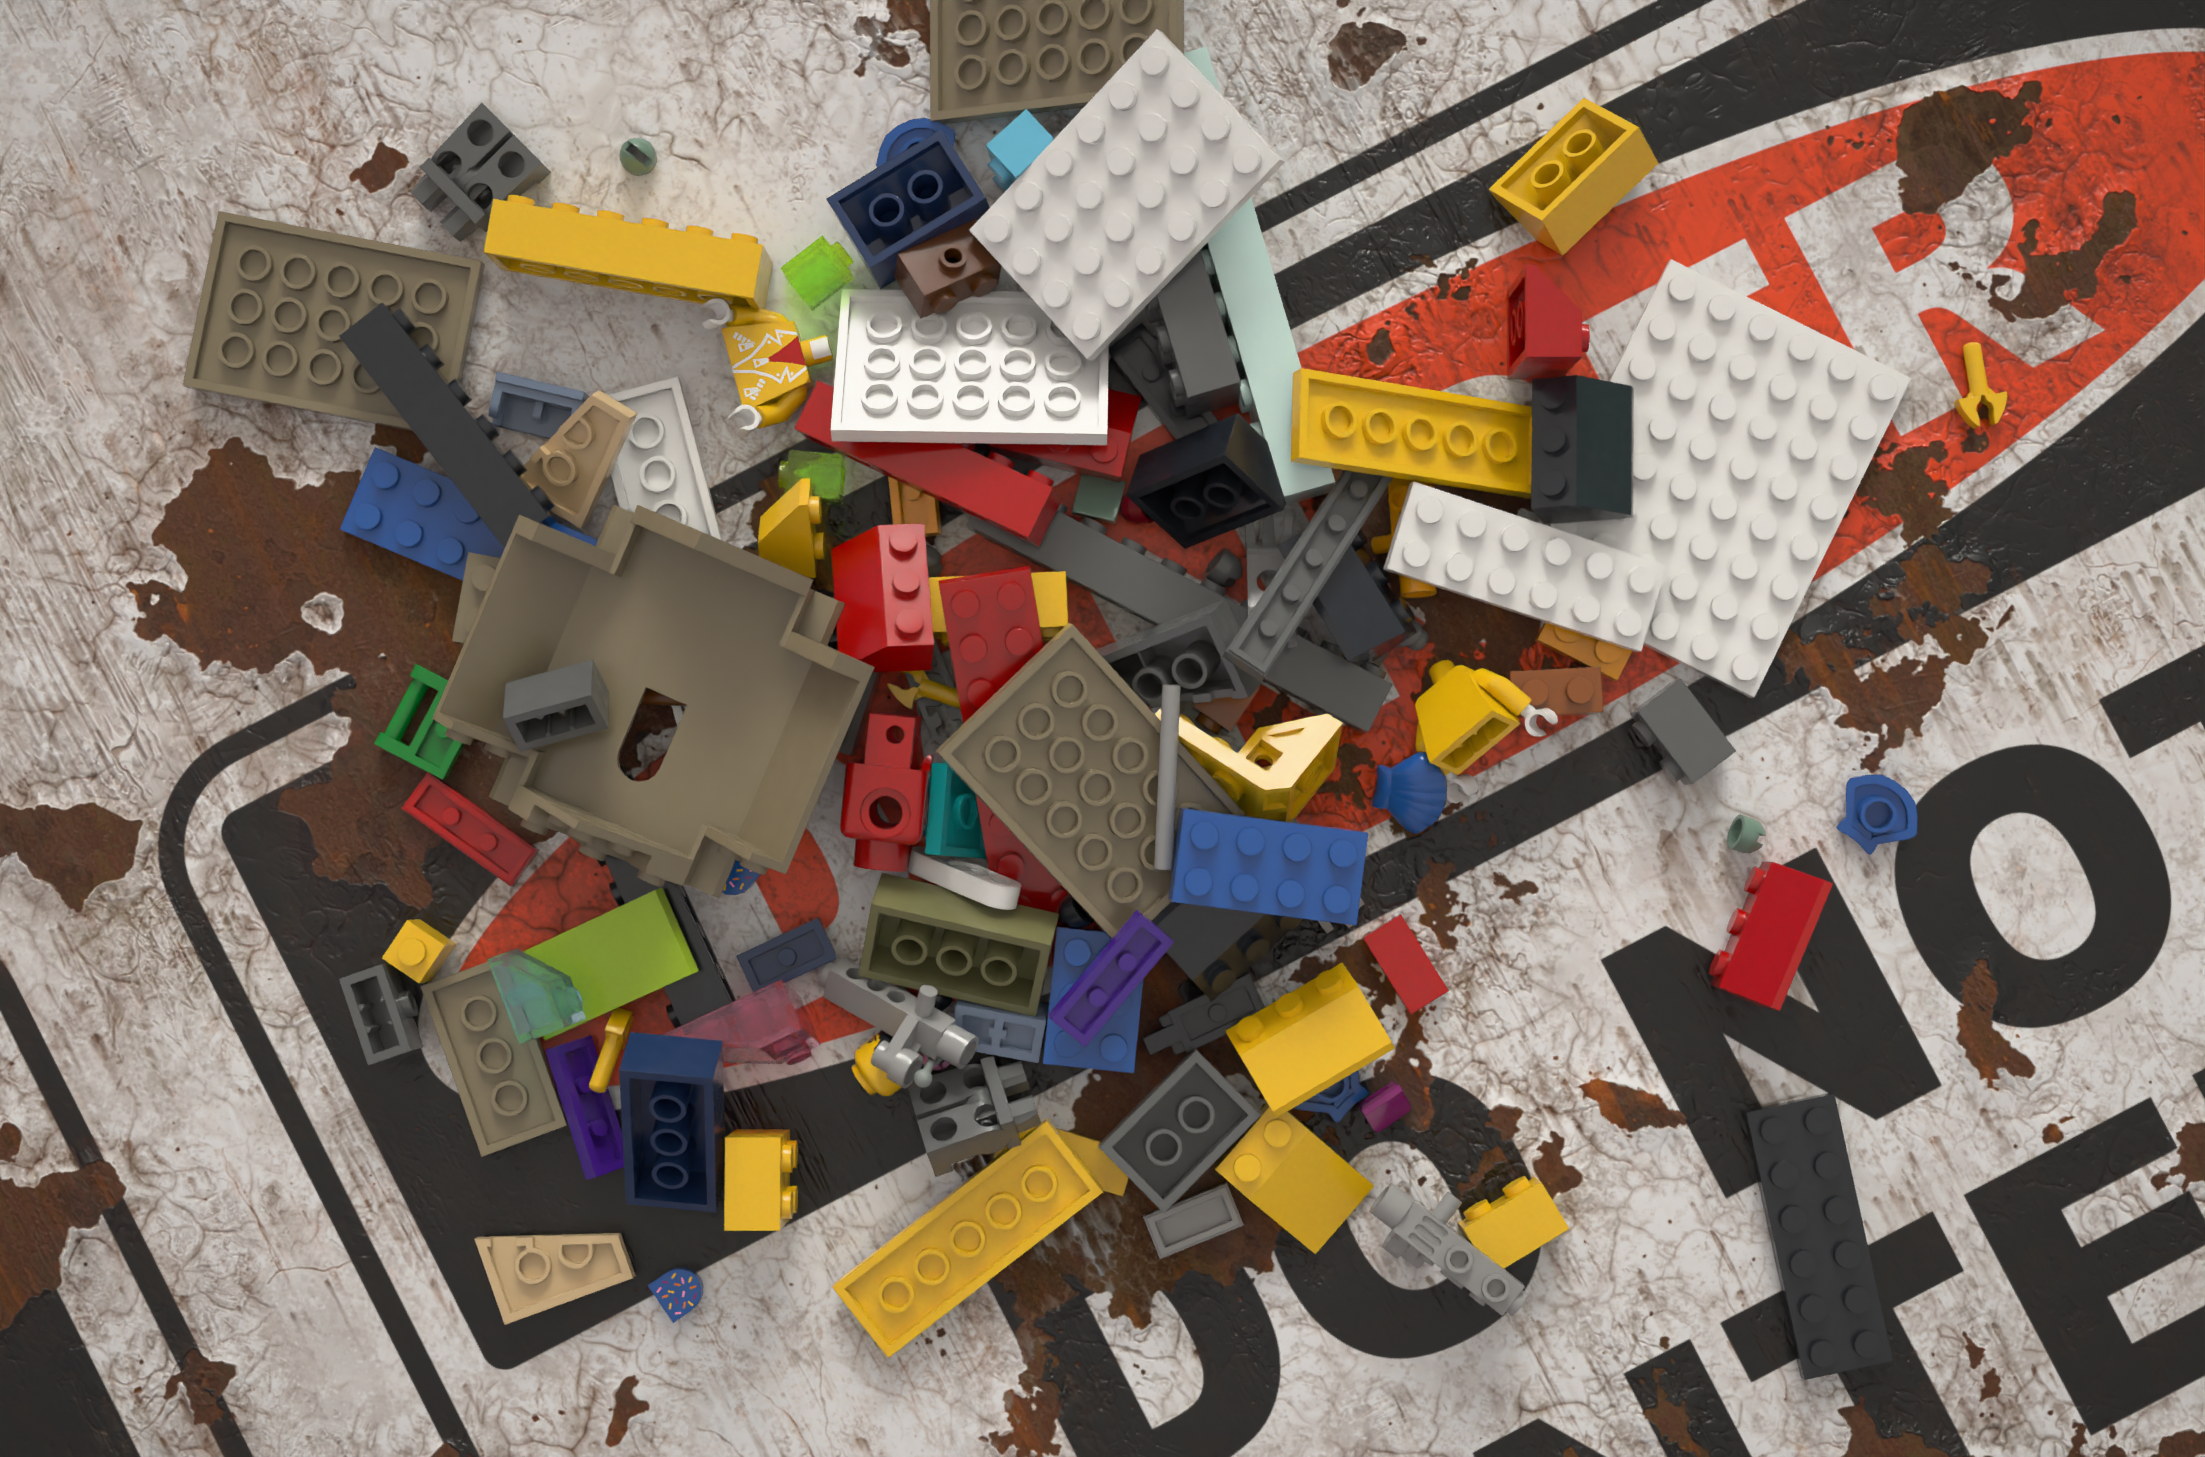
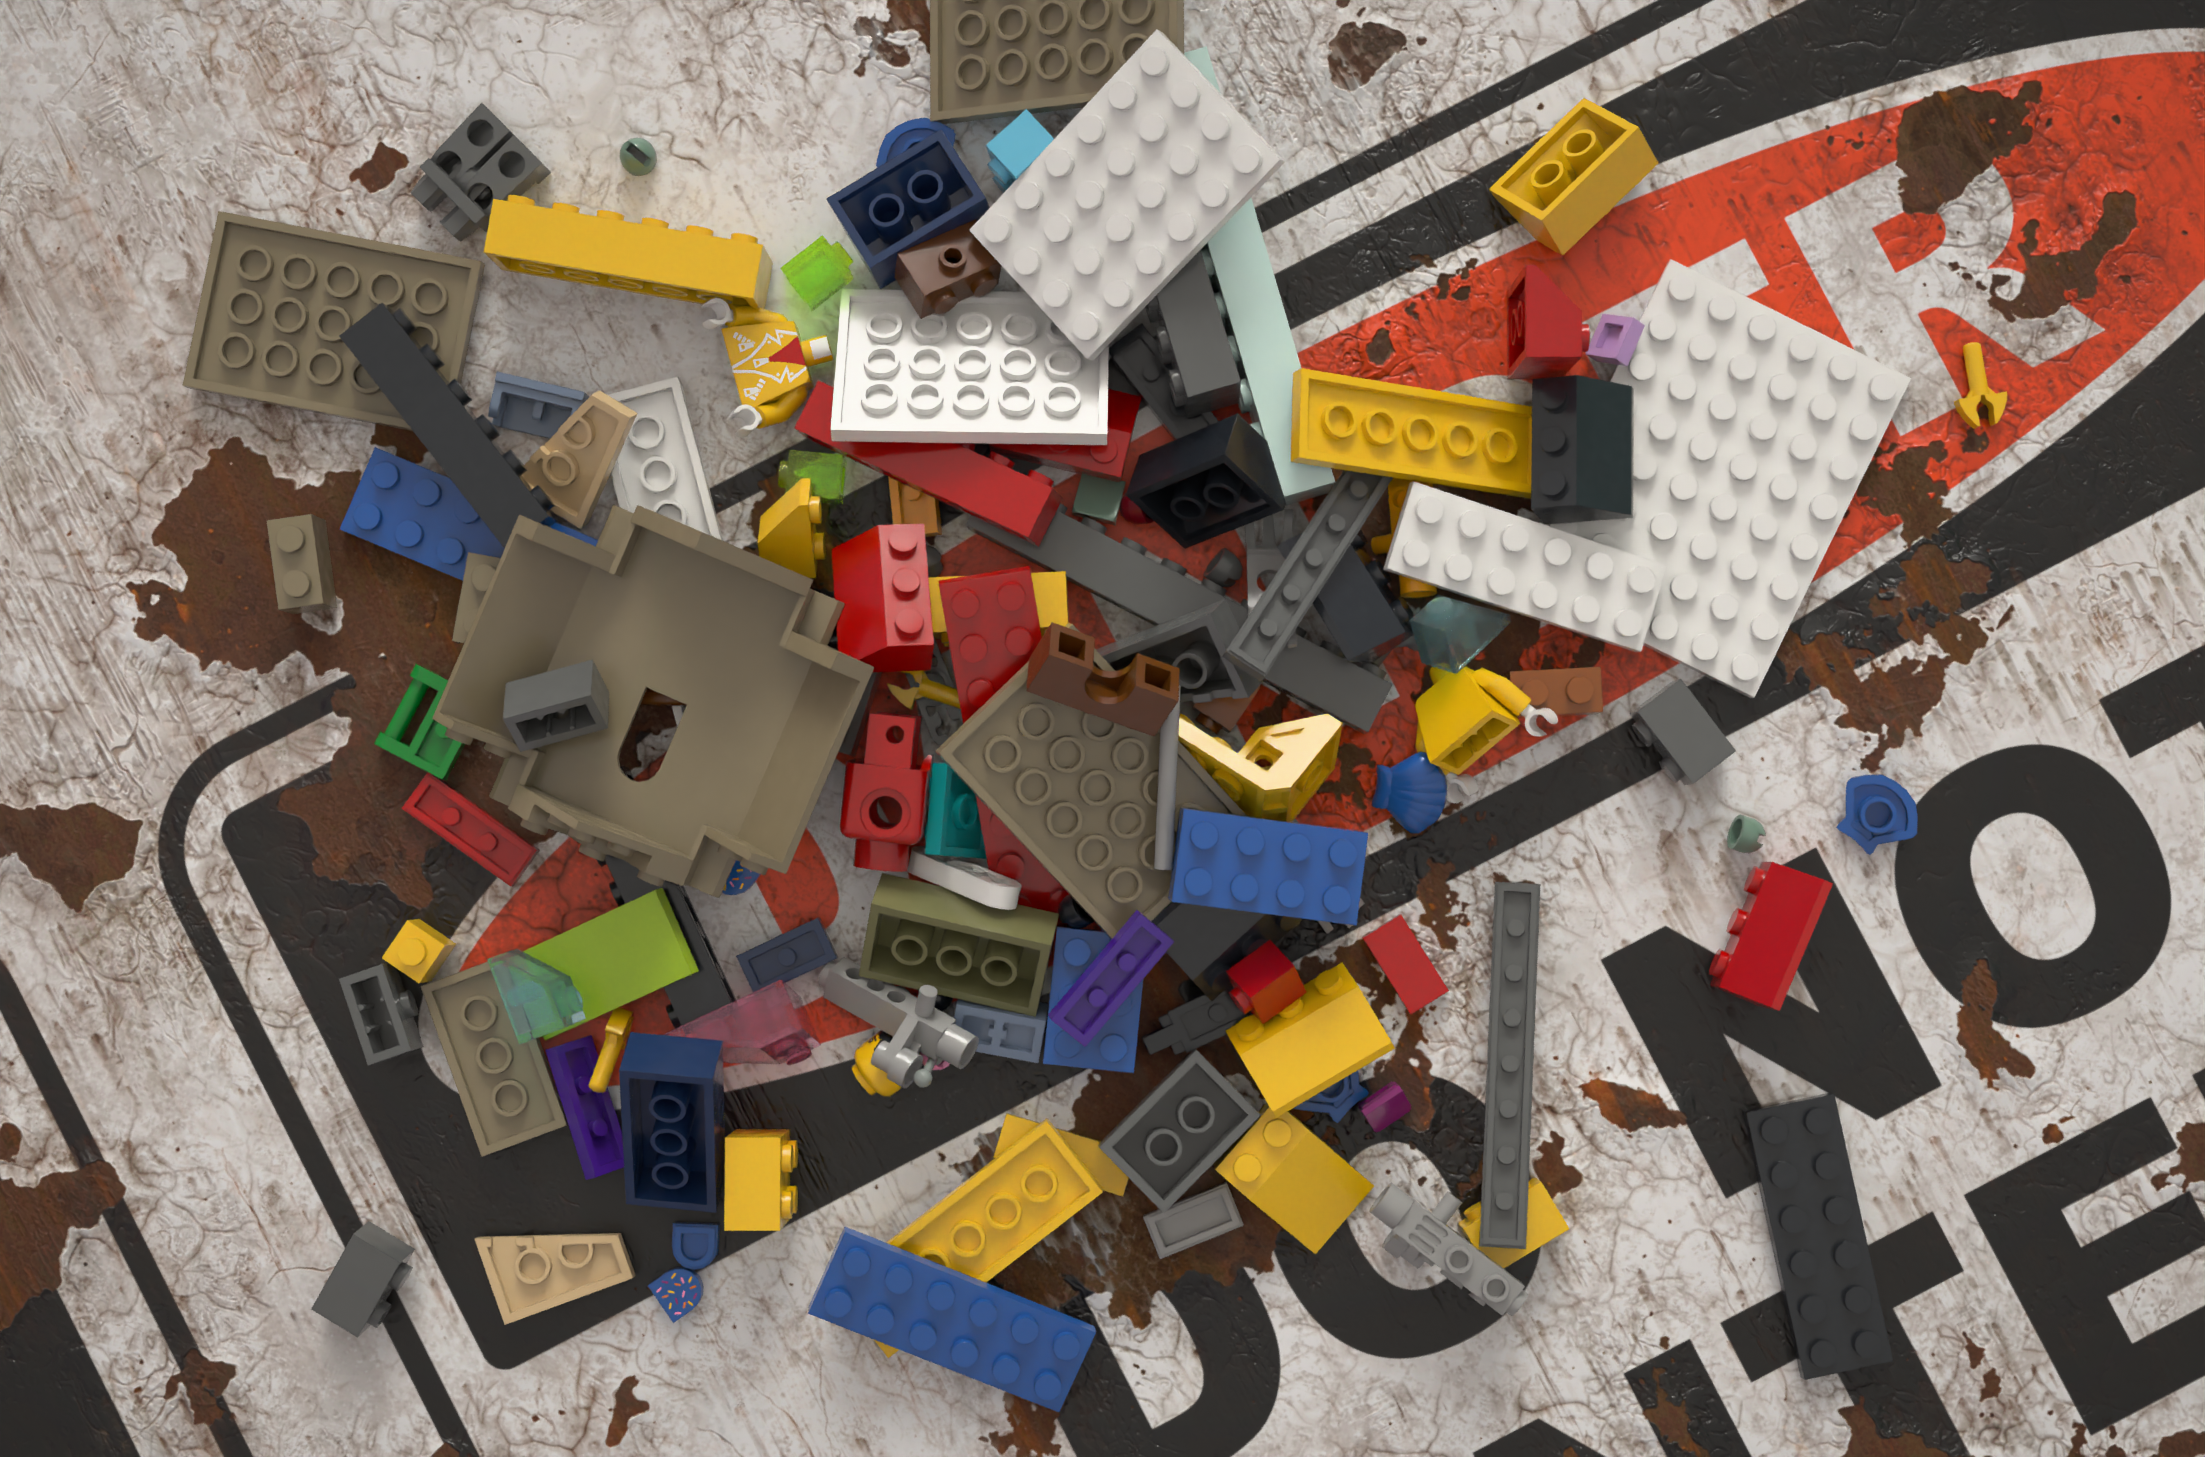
(301, 564): none -> dark tan brick
(364, 1279): none -> dark grey brick
(695, 1243): none -> blue tile
(951, 1319): none -> blue plate
(969, 1112): dark grey hips -> none
(1132, 697): none -> reddish brown arch
(1265, 982): none -> red brick
(1454, 631): none -> clear light blue slope
(1510, 1066): none -> dark grey tile
(1585, 650): light orange plate -> none
(1615, 339): none -> lavender plate

